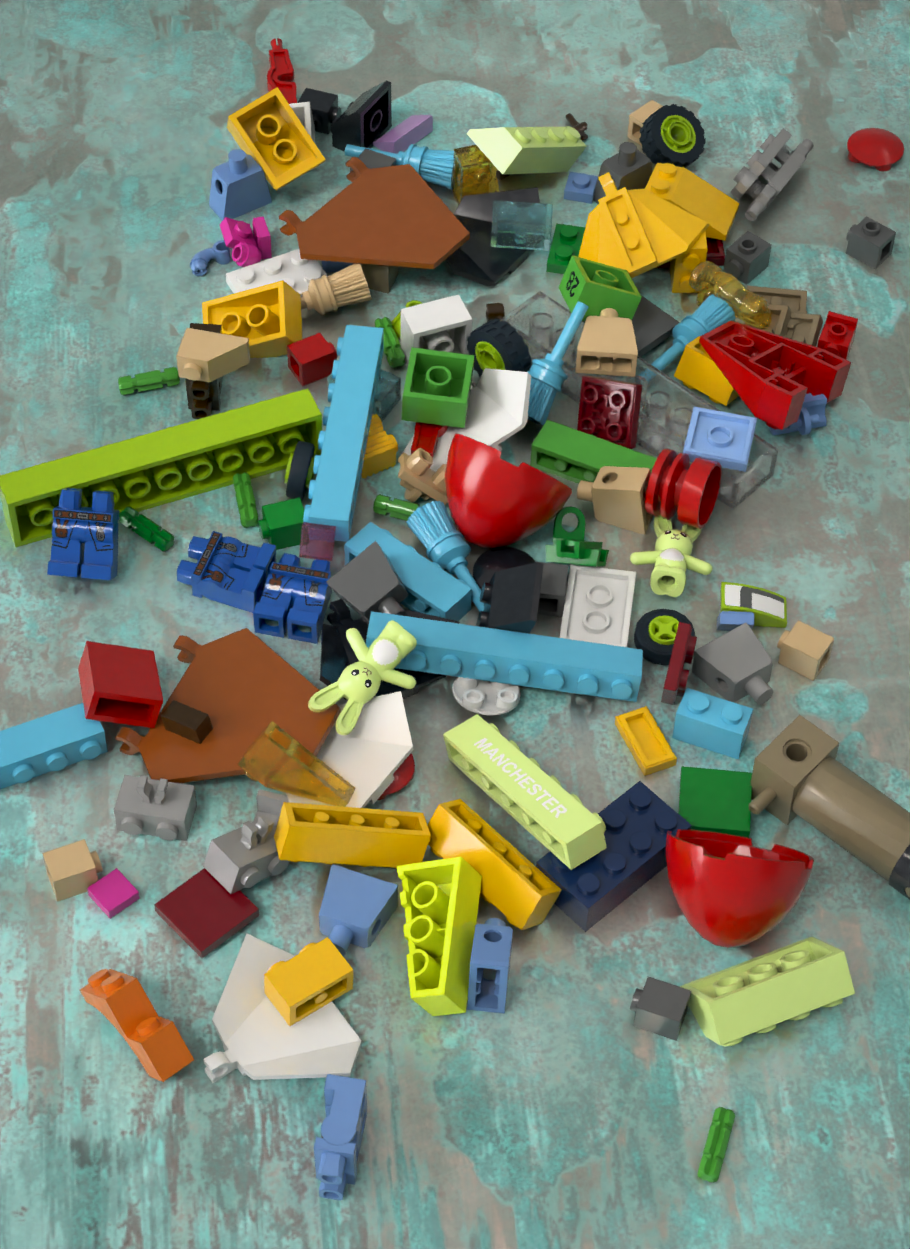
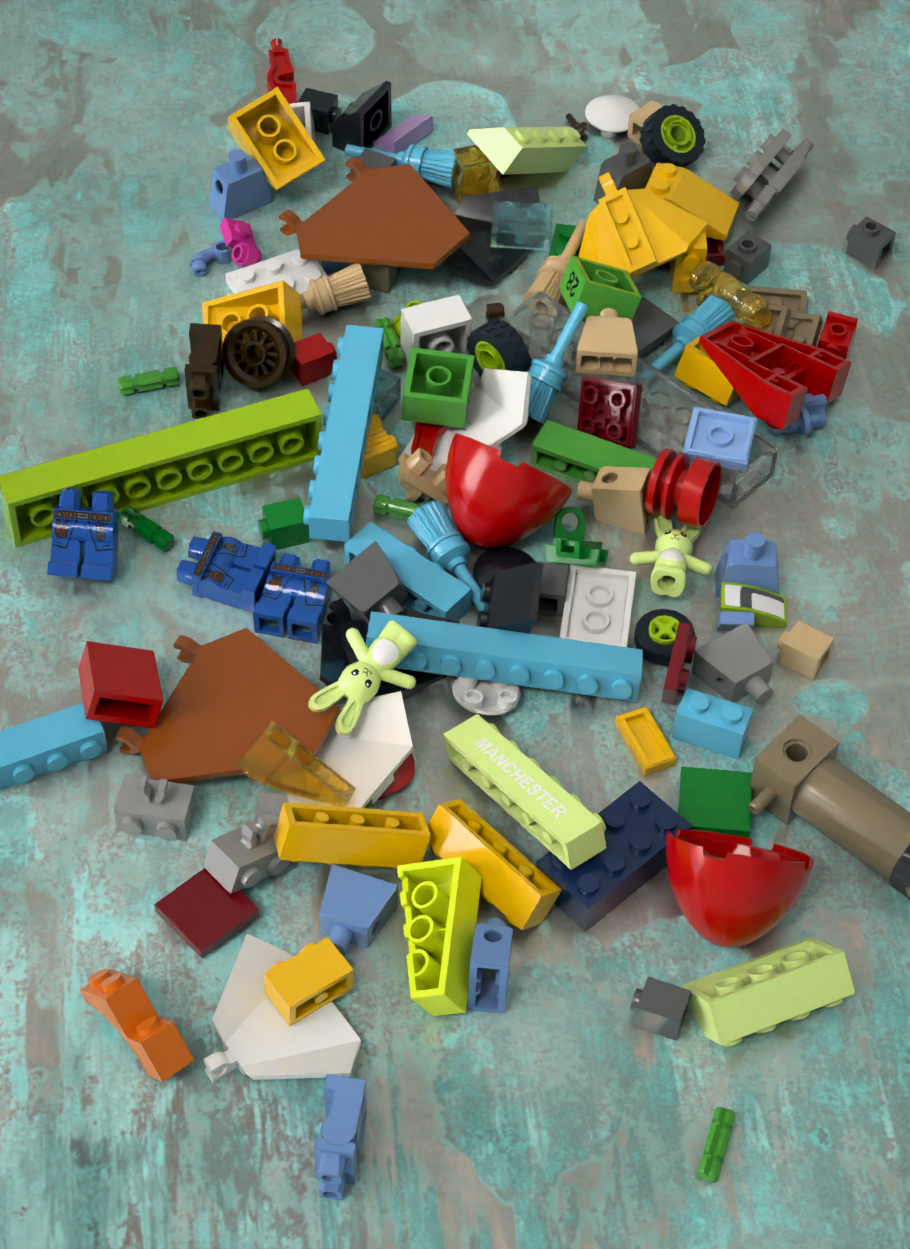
(71, 869): tan brick -> none
(113, 893): dark pink tile -> none
(186, 722): dark brown piece -> none
(210, 355): tan slope -> none
(245, 500): bright green axle -> none
(253, 332): none -> dark brown wheel
(262, 237): dark pink tile -> none
(299, 470): black wheel -> none
(317, 541): clear pink tile -> none
(554, 267): none -> tan piece
(580, 187): medium blue plate -> none
(610, 114): none -> white dish
(749, 563): none -> medium blue torso
(875, 148): red dish -> none

